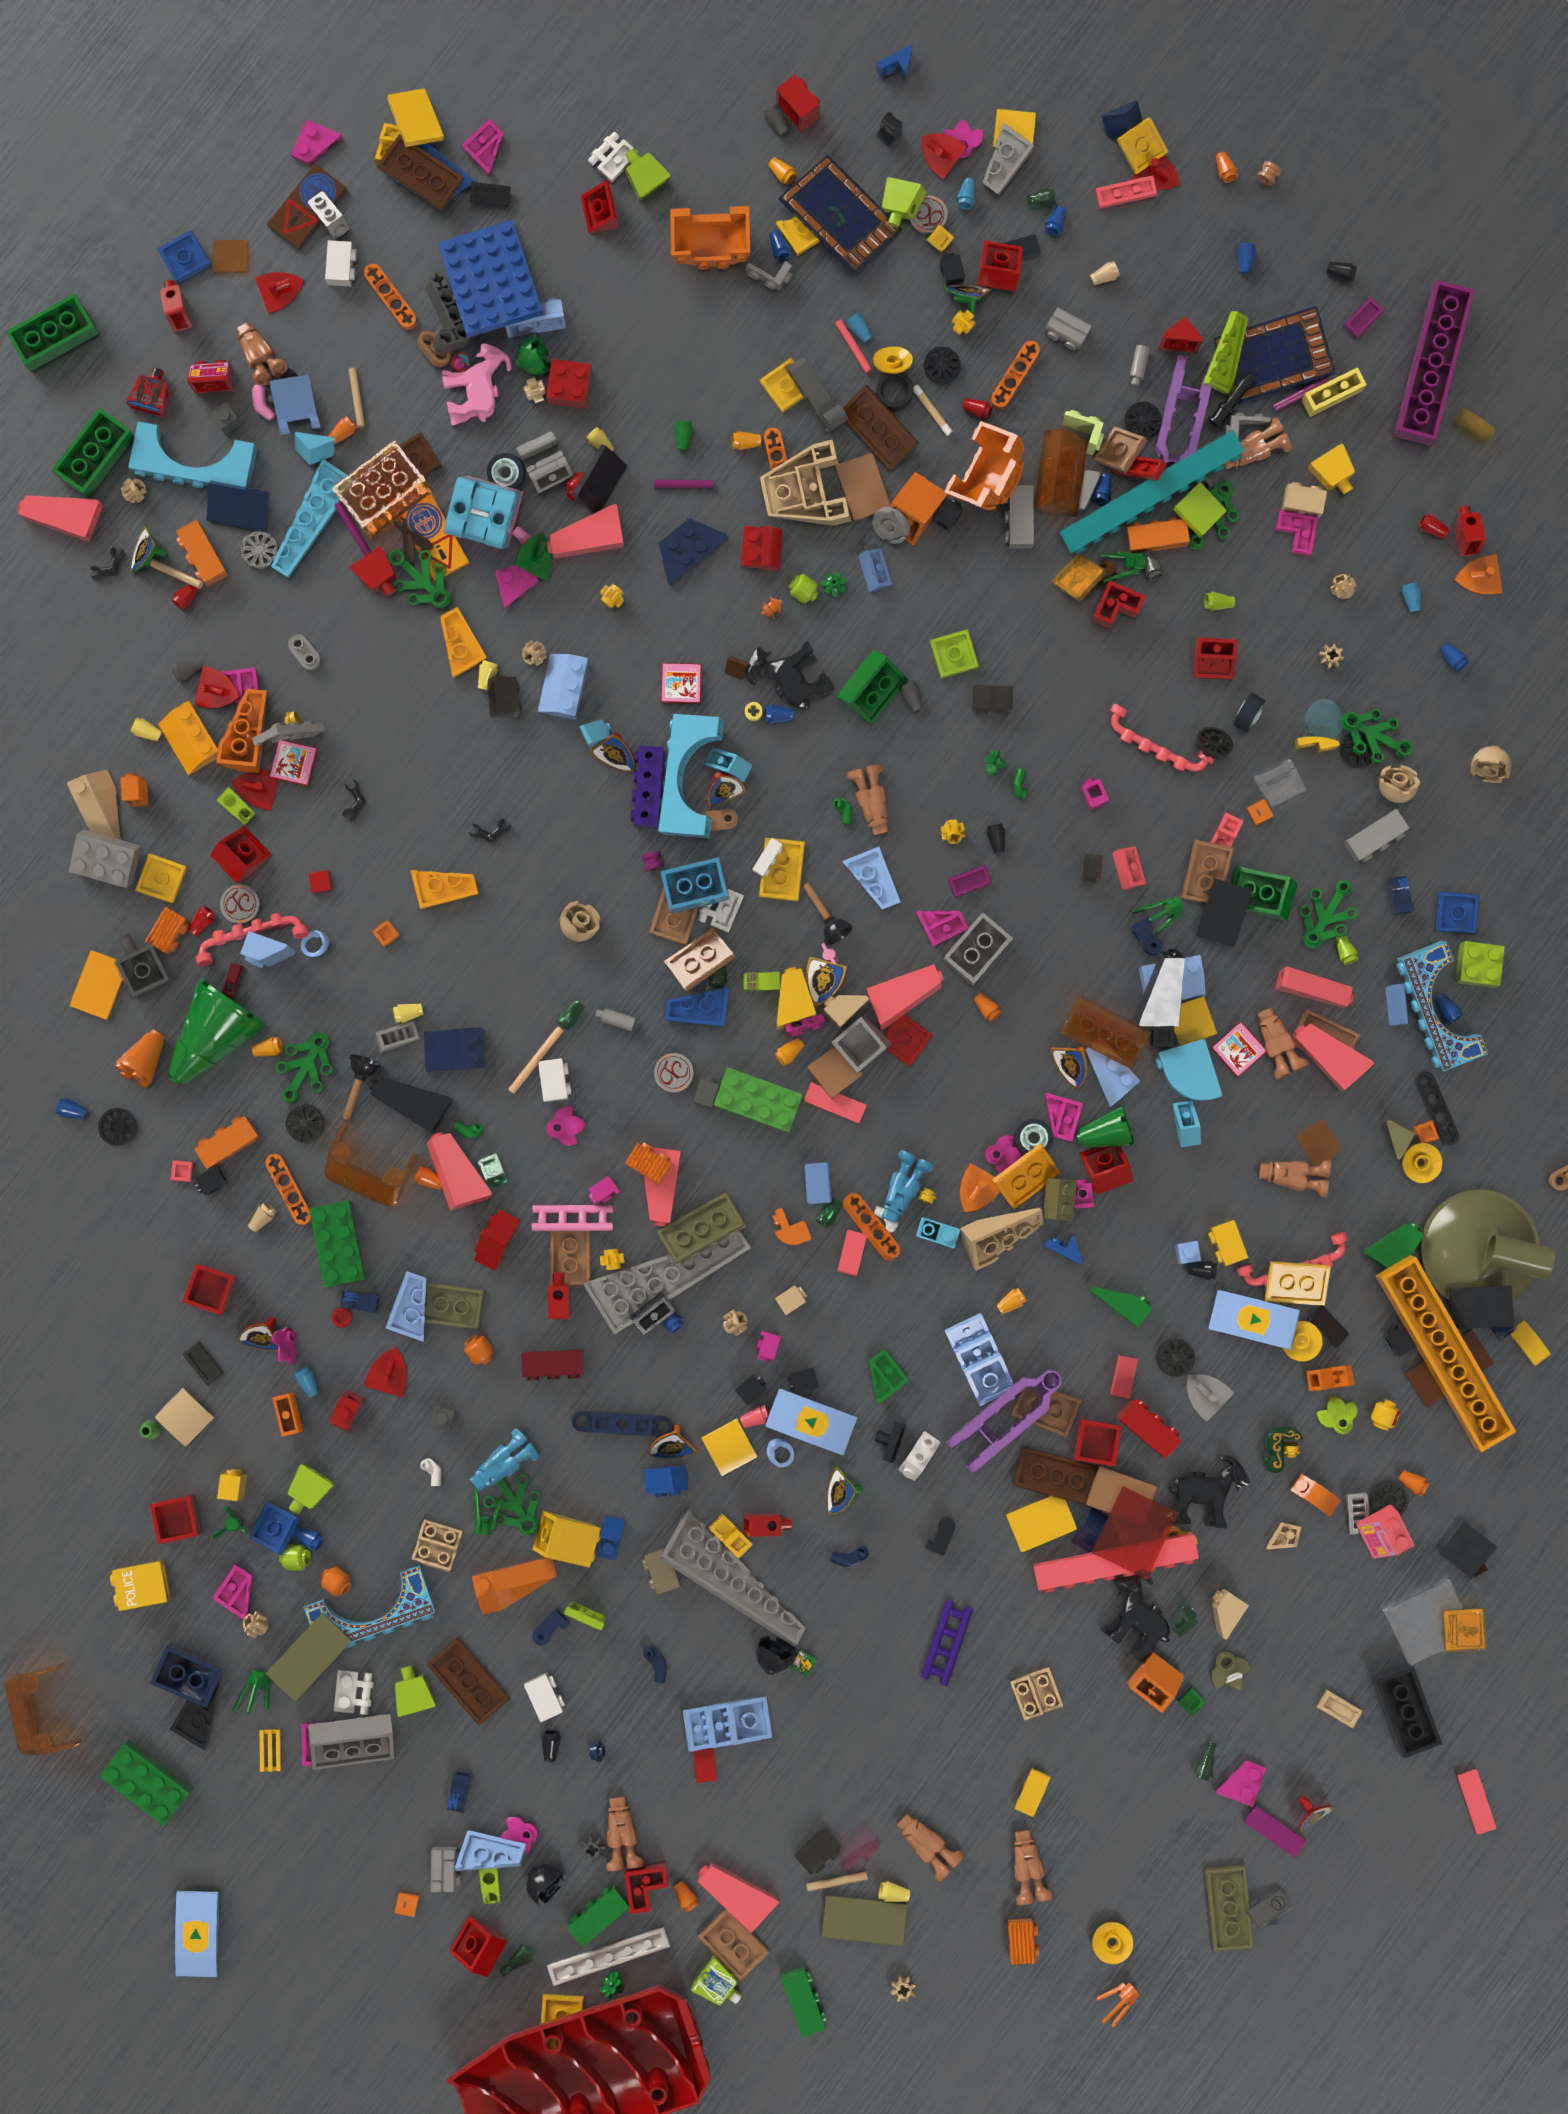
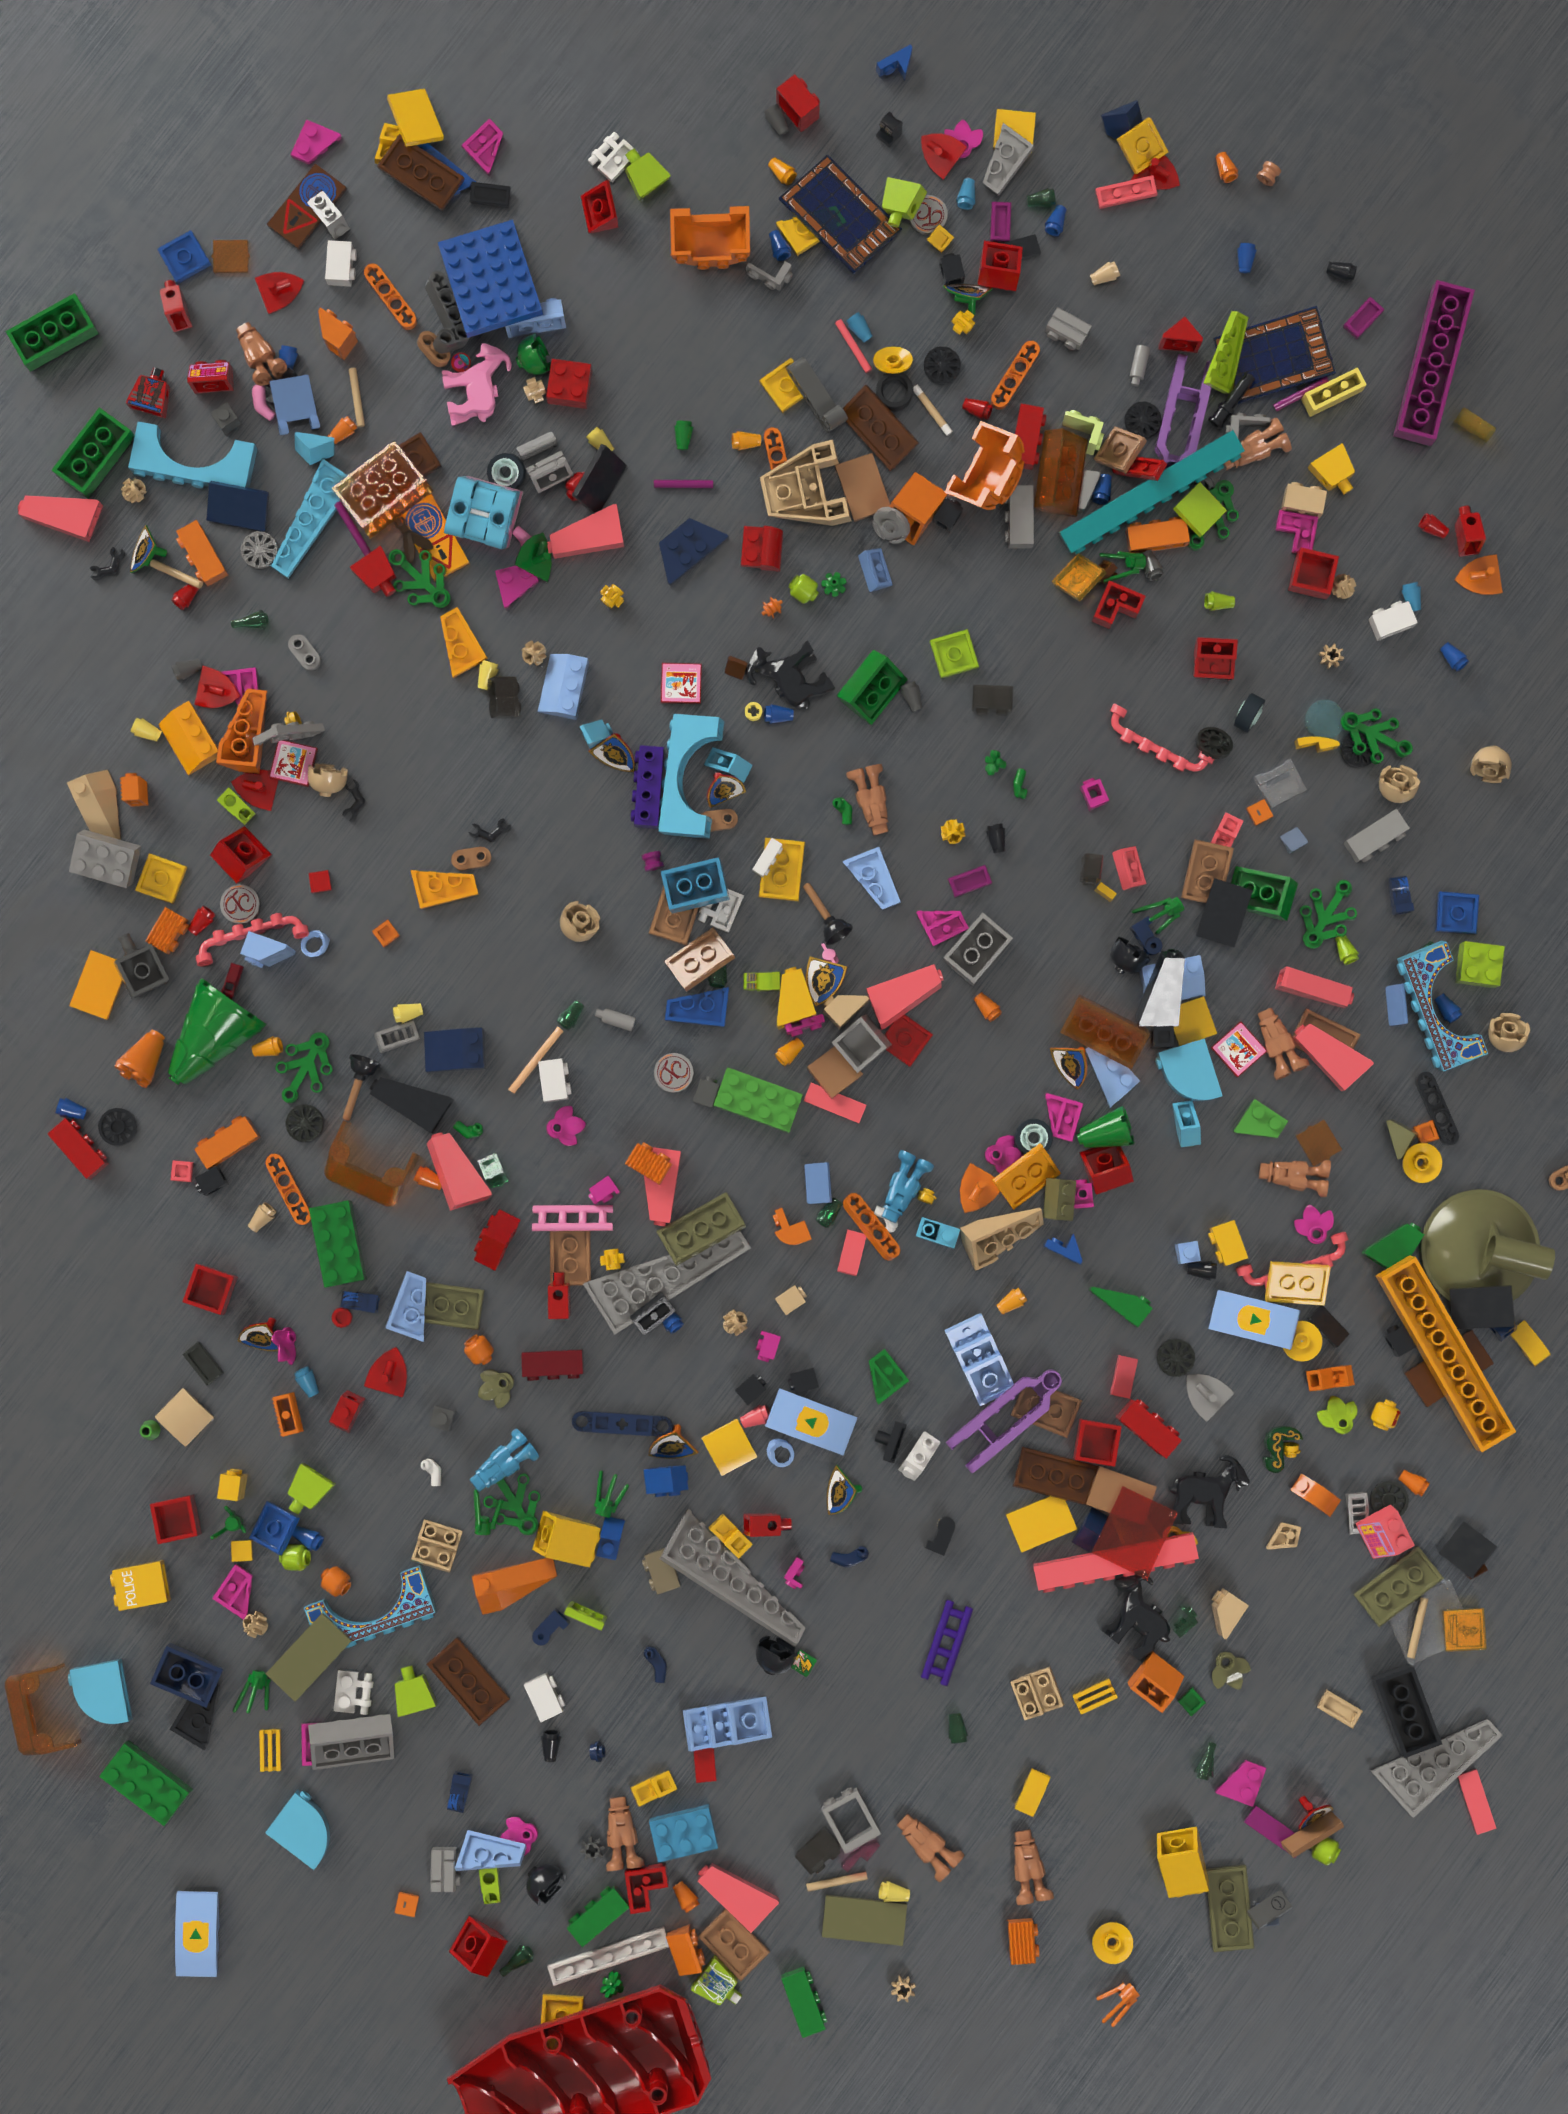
(78, 1148): none -> red brick
(102, 1691): none -> medium azure brick
(242, 1550): none -> yellow tile
(255, 620): none -> clear green cone
(289, 355): none -> blue cone
(302, 1829): none -> medium azure brick
(327, 779): none -> tan cylinder
(337, 335): none -> orange slope
(471, 860): none -> medium nougat plate
(494, 1389): none -> olive plate
(605, 1507): none -> green plant
(653, 1788): none -> yellow slope
(683, 1833): none -> dark azure brick
(684, 1950): none -> orange slope
(795, 1569): none -> dark pink bracket
(861, 1837): none -> light grey window
(957, 1729): none -> clear green cone
(1000, 222): none -> magenta tile
(1028, 429): none -> red brick
(1101, 1702): none -> yellow tile
(1105, 892): none -> yellow tile
(1128, 957): none -> black cylinder
(1182, 1862): none -> yellow slope
(1260, 1121): none -> bright green wing
(1293, 840): none -> sand blue slope
(1312, 1834): none -> medium nougat tile
(1313, 573): none -> red piece
(1314, 1221): none -> dark pink plate
(1326, 1851): none -> lime head
(1393, 620): none -> white brick
(1398, 1586): none -> olive tile
(1417, 1627): none -> tan bar
(1425, 1775): none -> light grey wing
(1508, 1032): none -> tan cylinder

